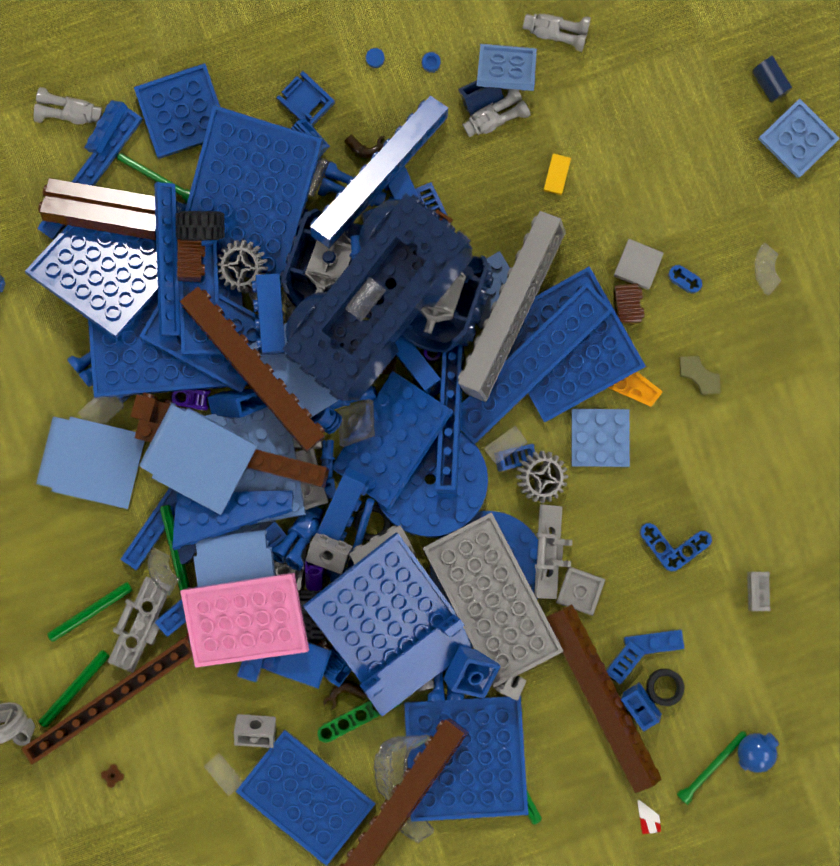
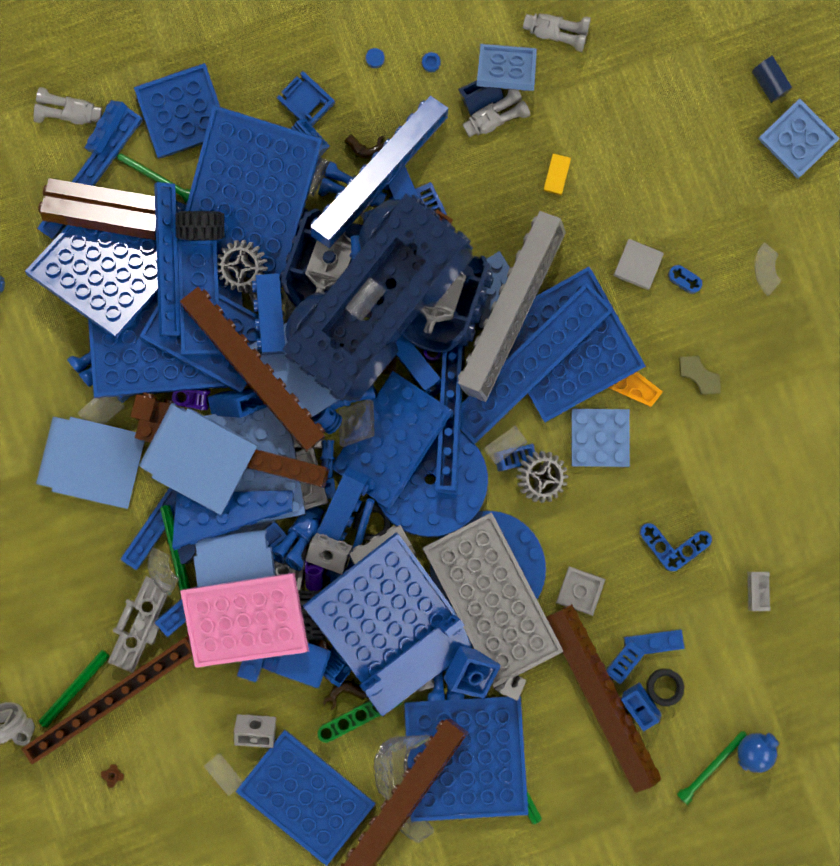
(89, 612): green axle -> none
(189, 260): reddish brown brick -> none
(549, 552): light grey piece -> none
(627, 304): reddish brown brick -> none
(649, 819): white sticker -> none

